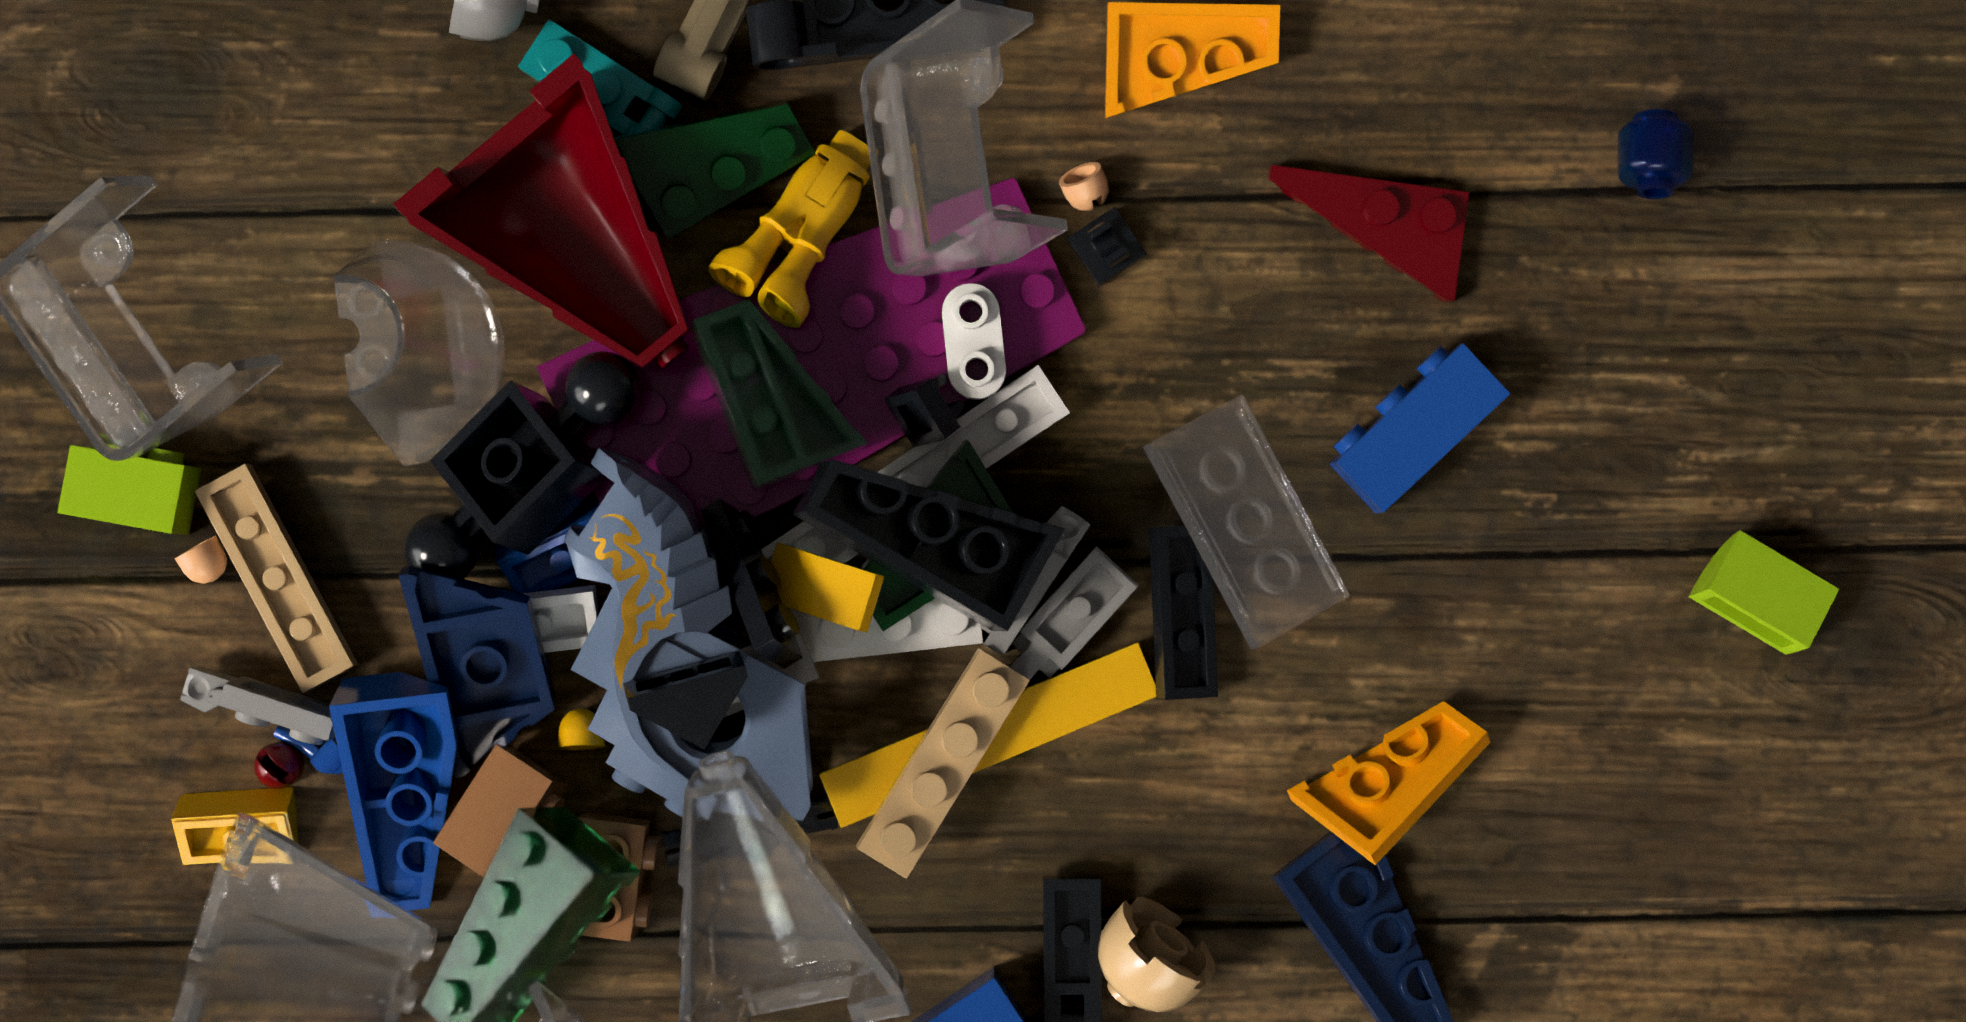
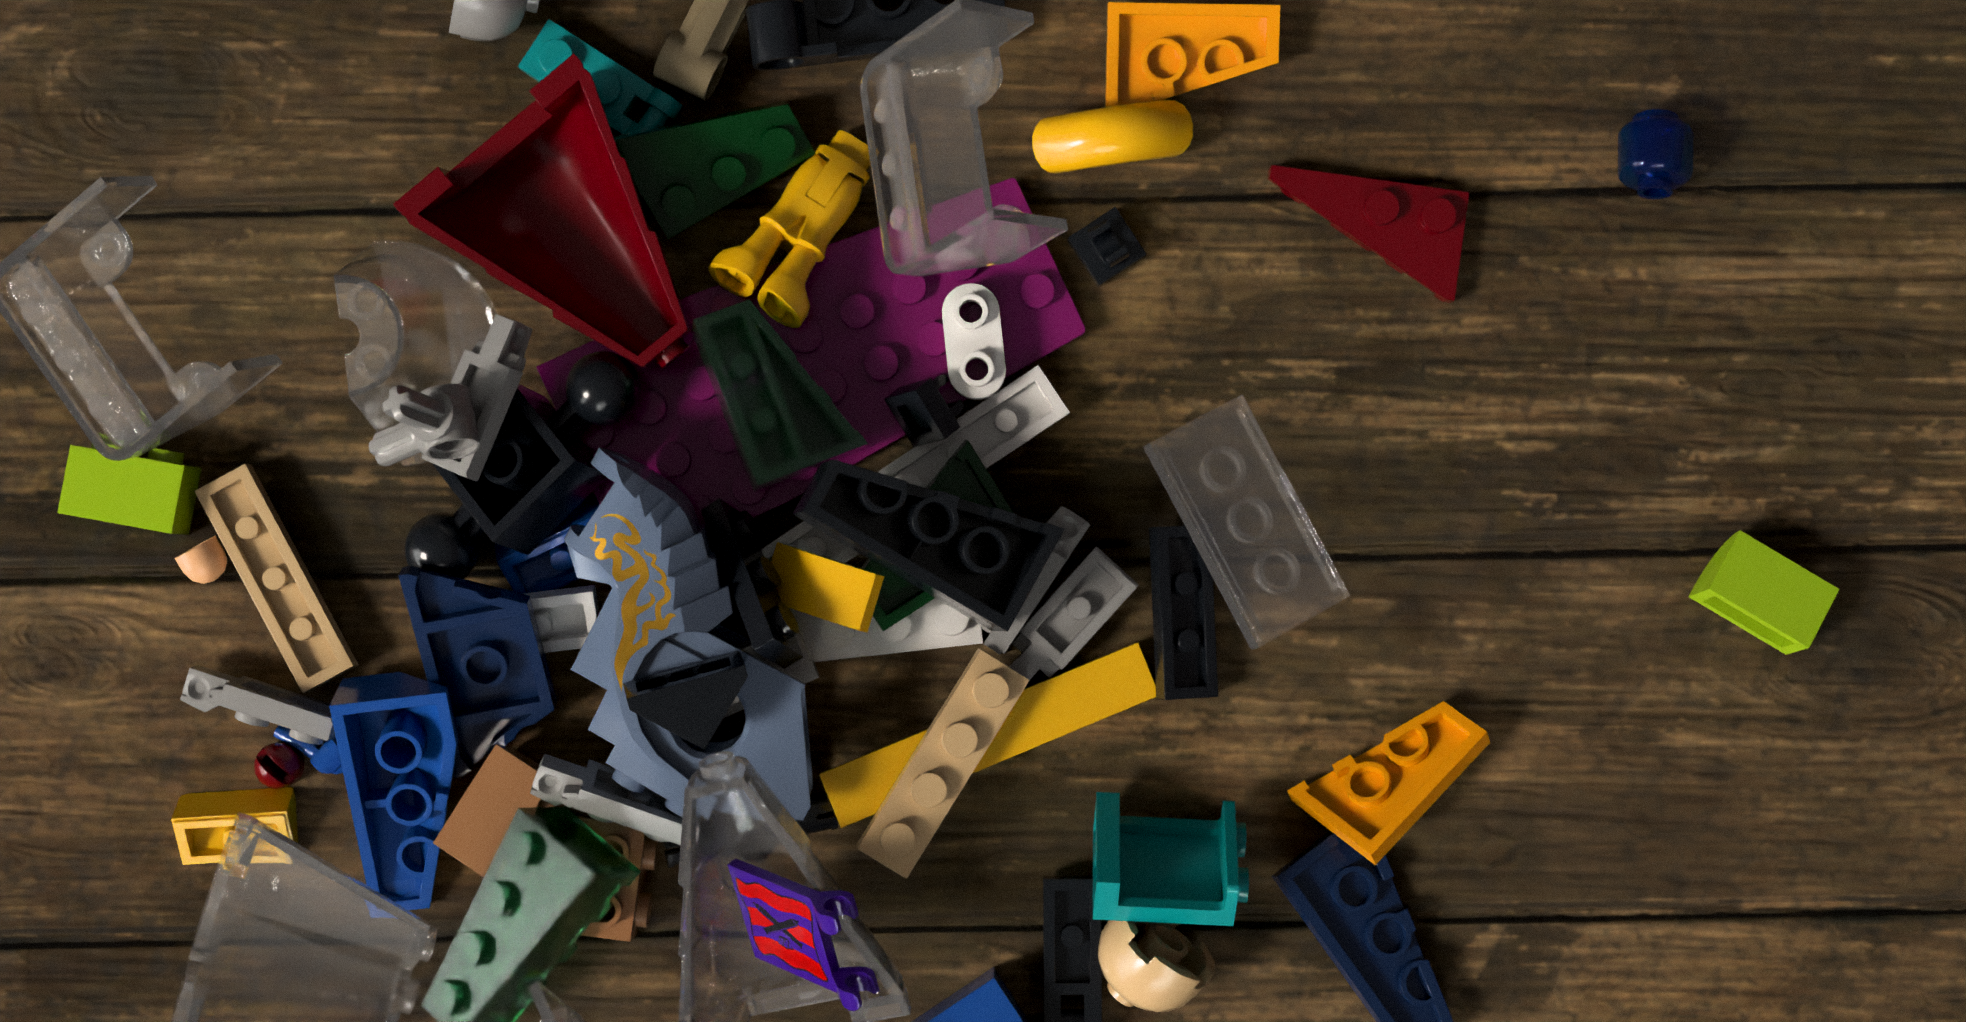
(432, 422): none -> light grey axle
(493, 376): none -> light grey hinge
(574, 732): yellow hinge -> none
(605, 800): none -> light grey hinge
(794, 929): none -> dark purple flag
(1084, 185): light nougat hinge -> none
(1112, 135): none -> yellow cylinder
(1167, 866): none -> teal panel
(1417, 426): blue brick -> none

